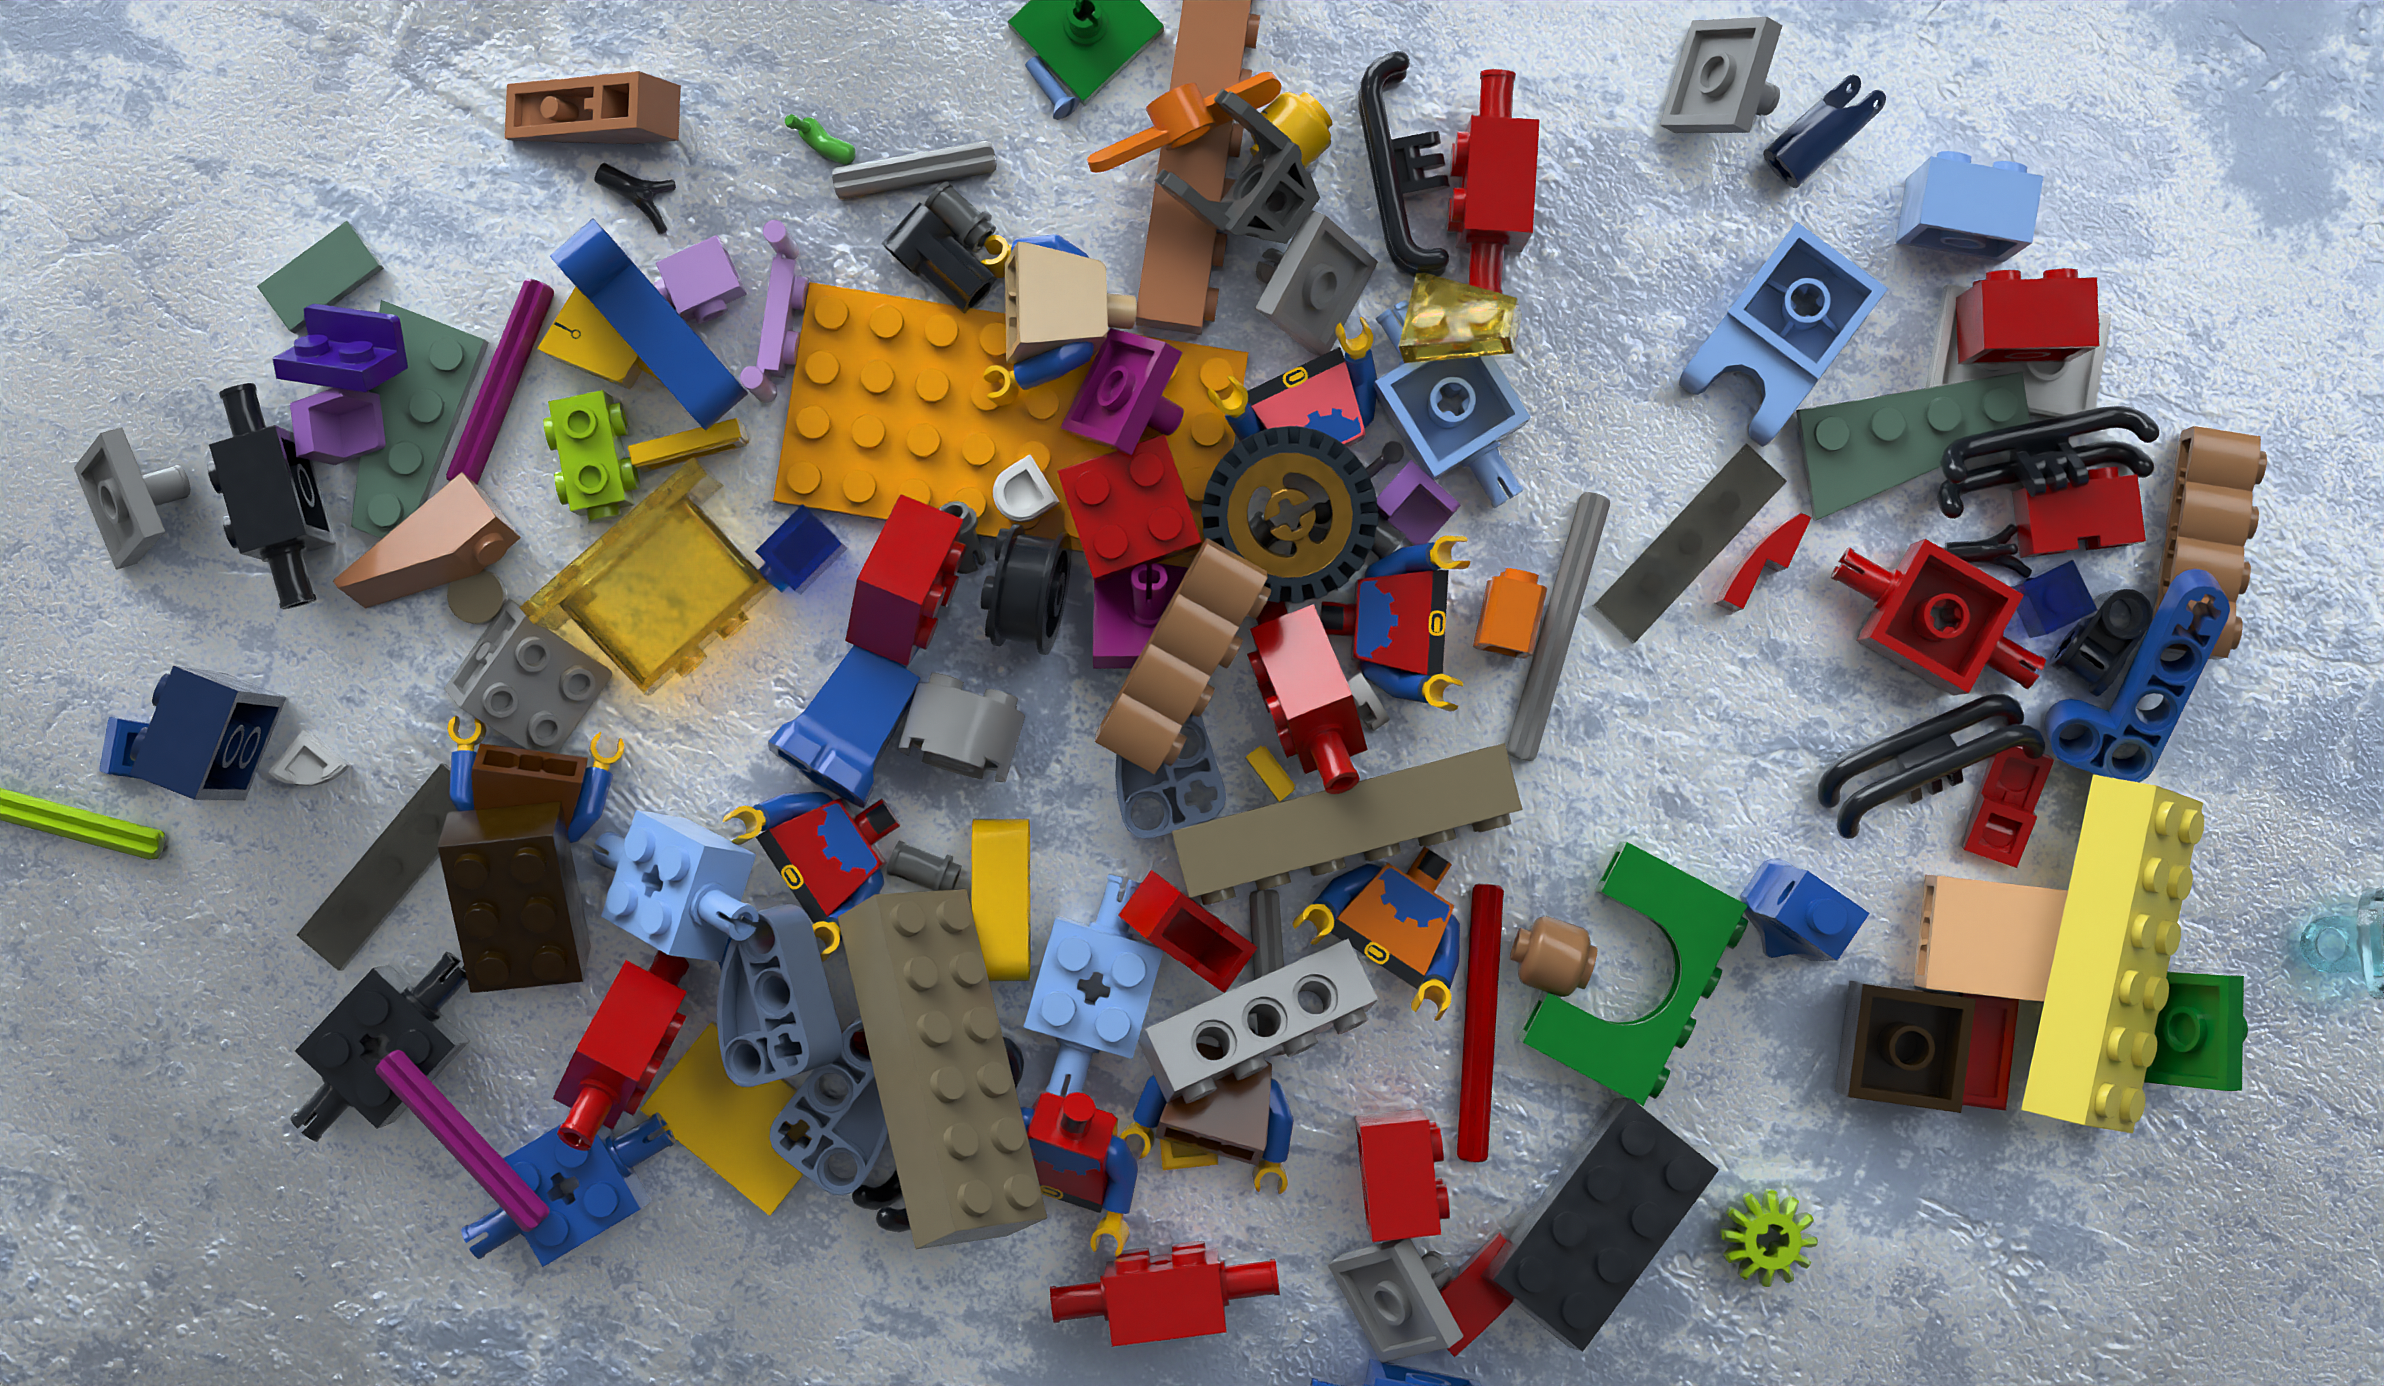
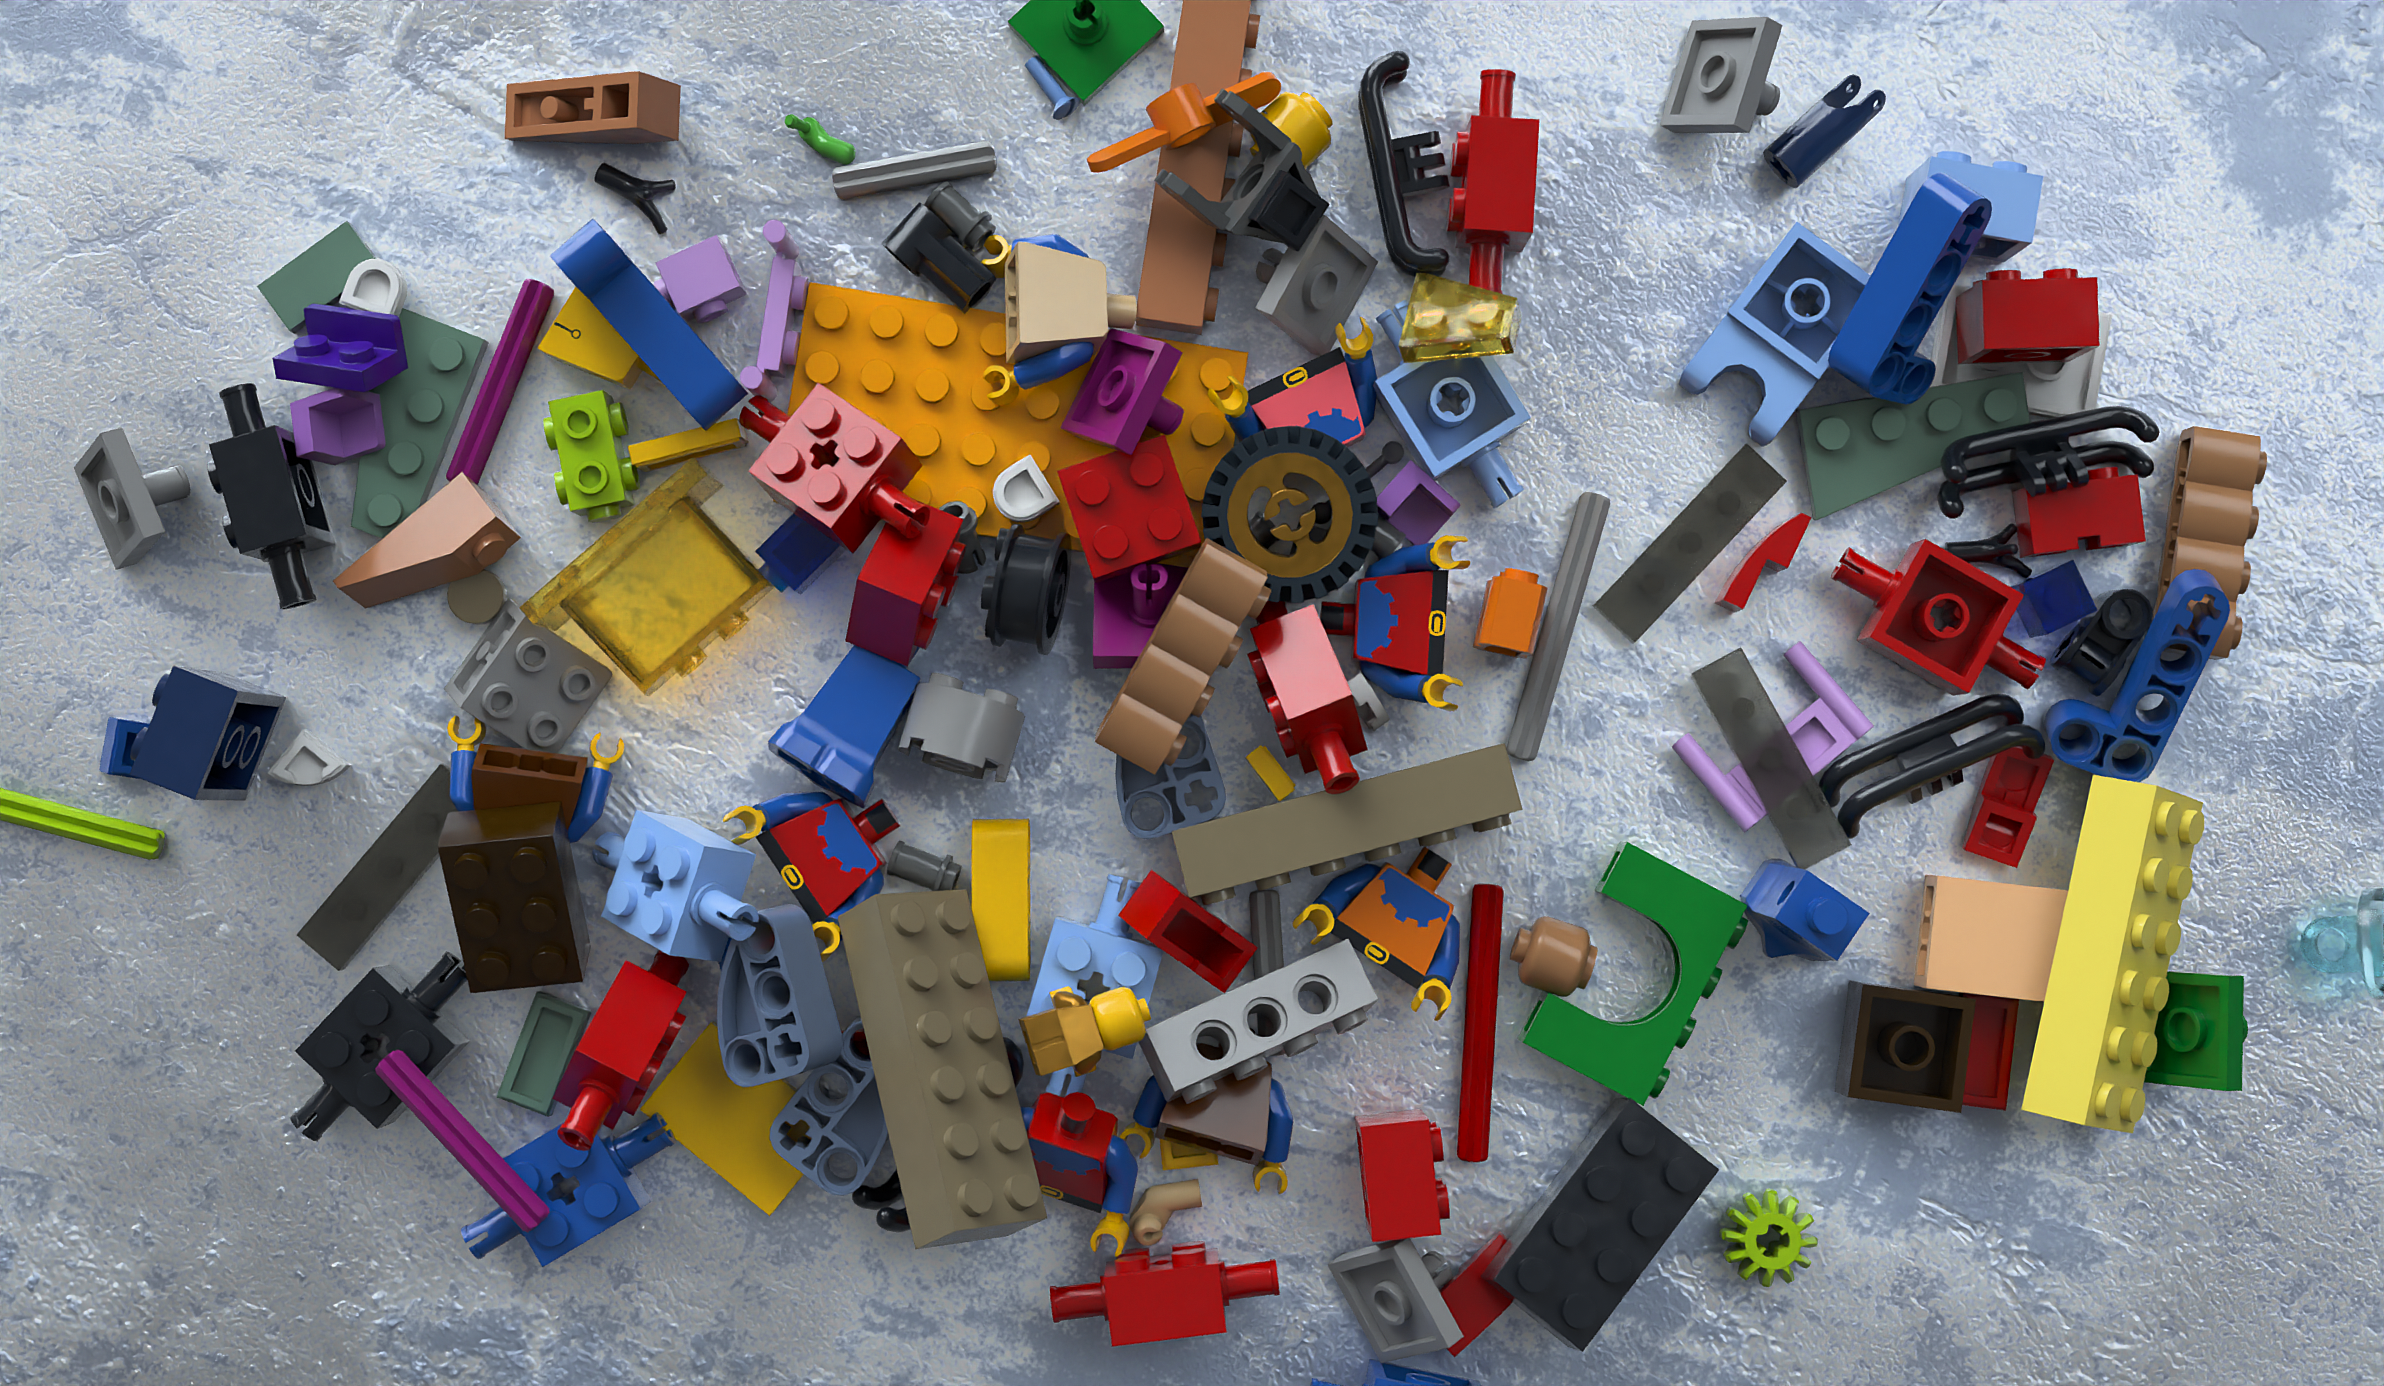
(375, 288): none -> white tile
(543, 1053): none -> sand green tile
(835, 467): none -> brick
(1078, 1031): none -> pearl gold piece
(1157, 1207): none -> tan arm
(1289, 210): none -> black tile
(1770, 760): none -> clear smoke tile
(1819, 733): none -> lavender plate
(1907, 291): none -> blue beam

